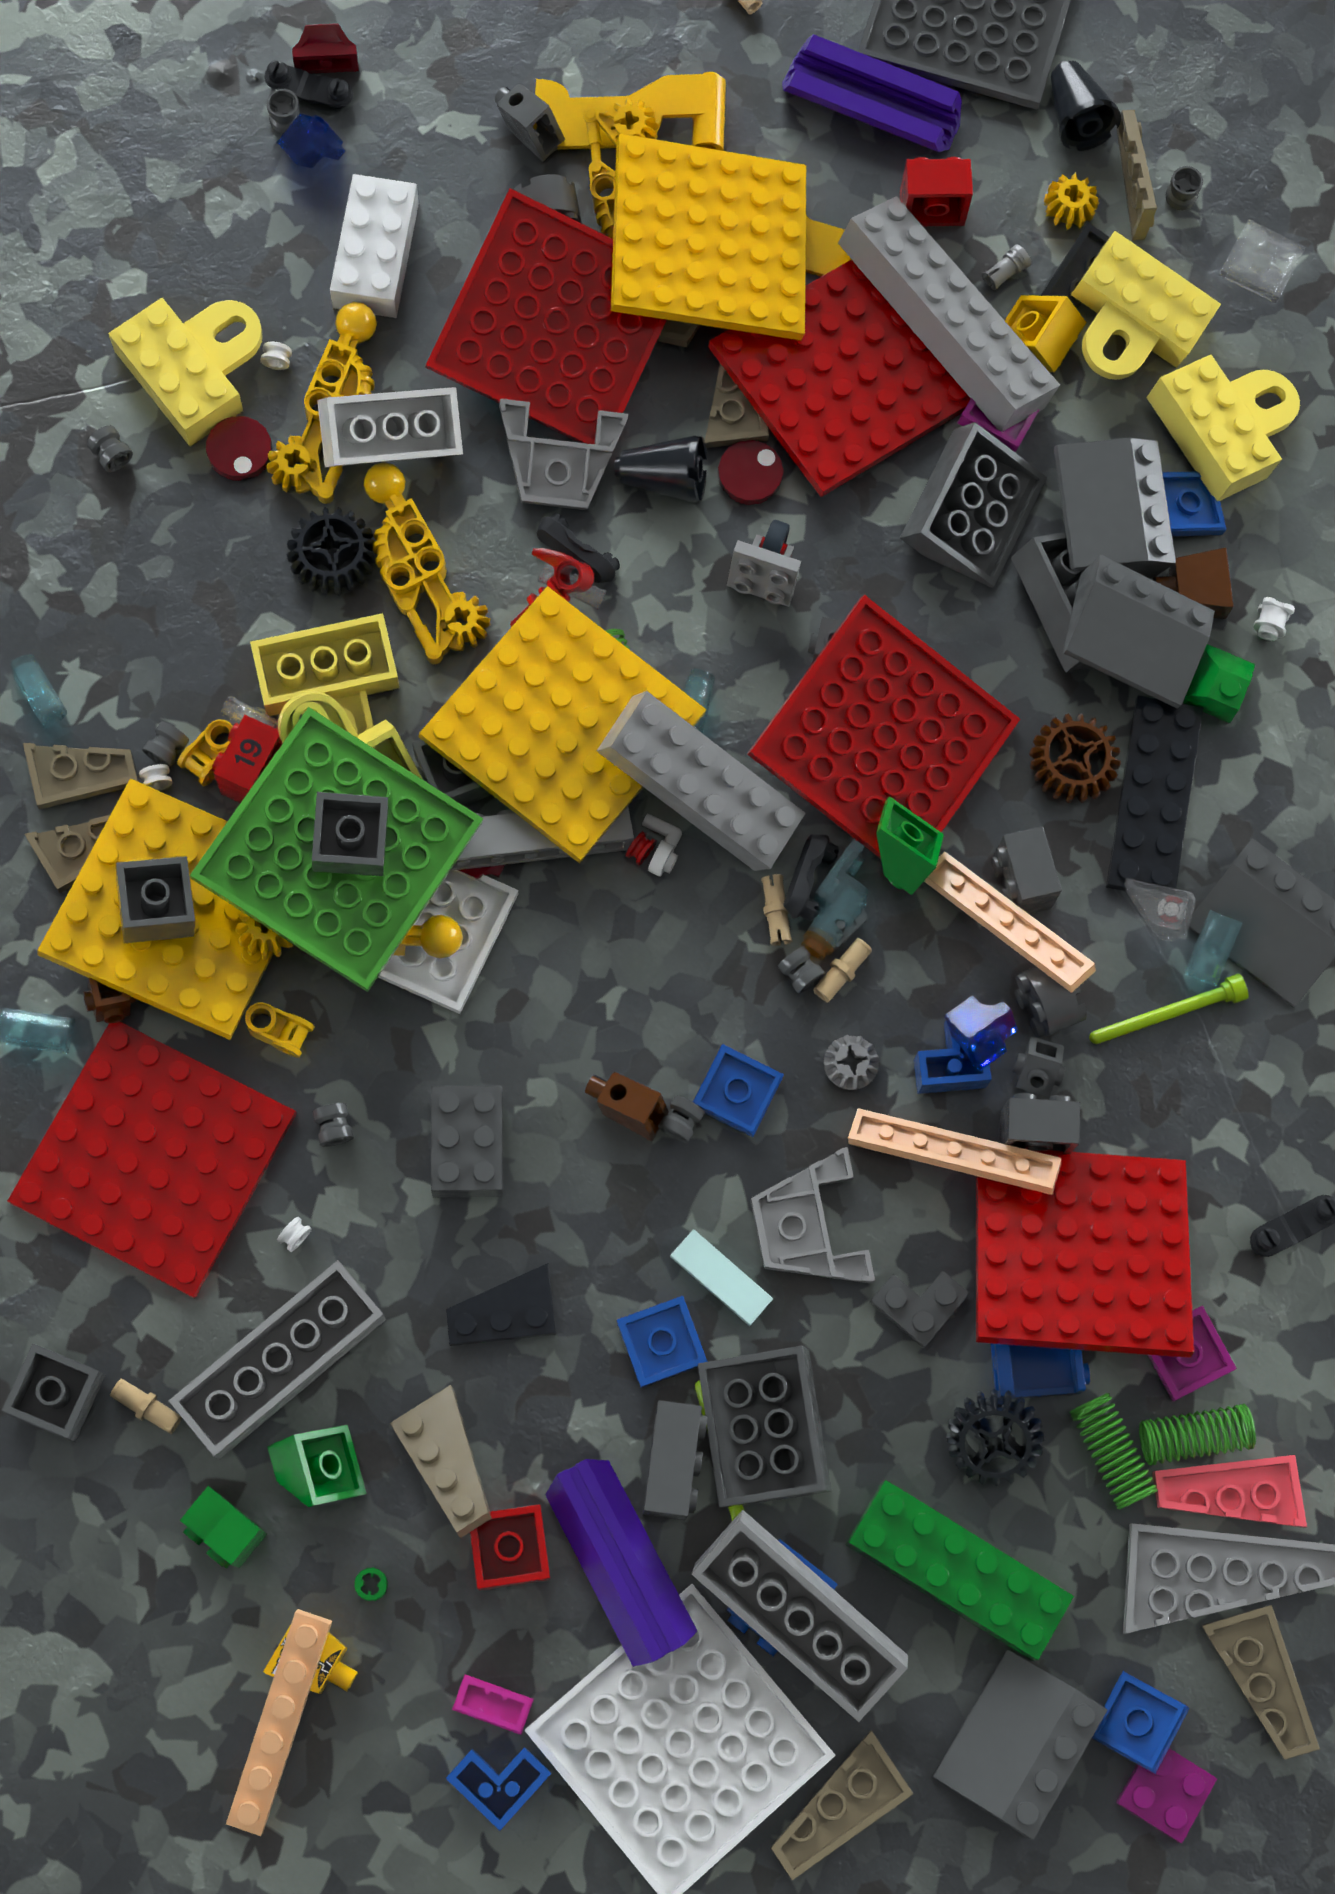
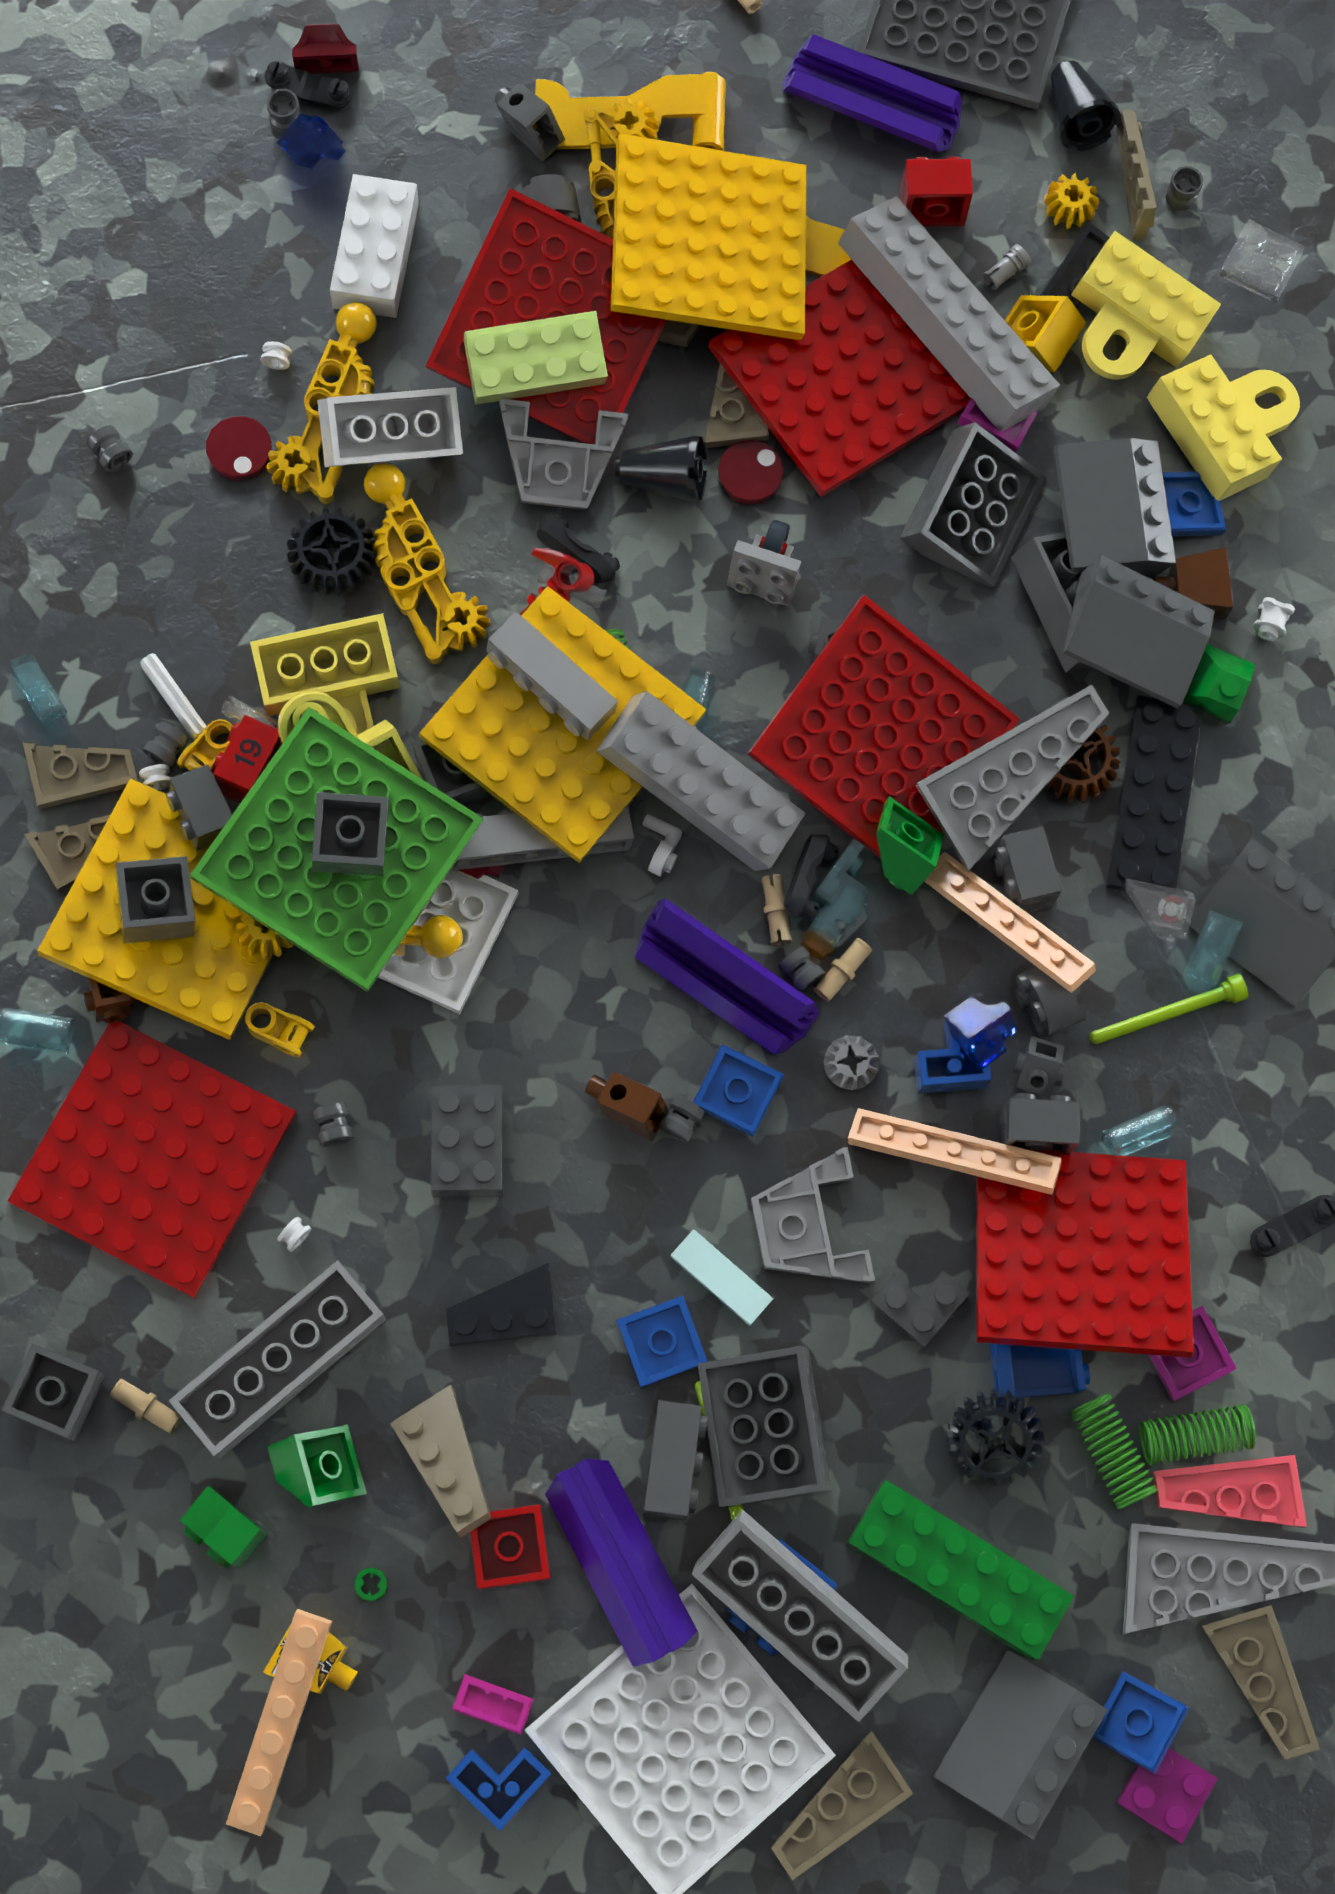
(173, 695): none -> white axle
(185, 364): light yellow brick -> none
(199, 805): none -> dark grey brick
(535, 357): none -> yellowish green brick
(551, 676): none -> light grey brick
(641, 848): red bush -> none
(724, 979): none -> dark purple piece
(995, 783): none -> light grey wing
(1139, 1131): none -> clear light blue brick

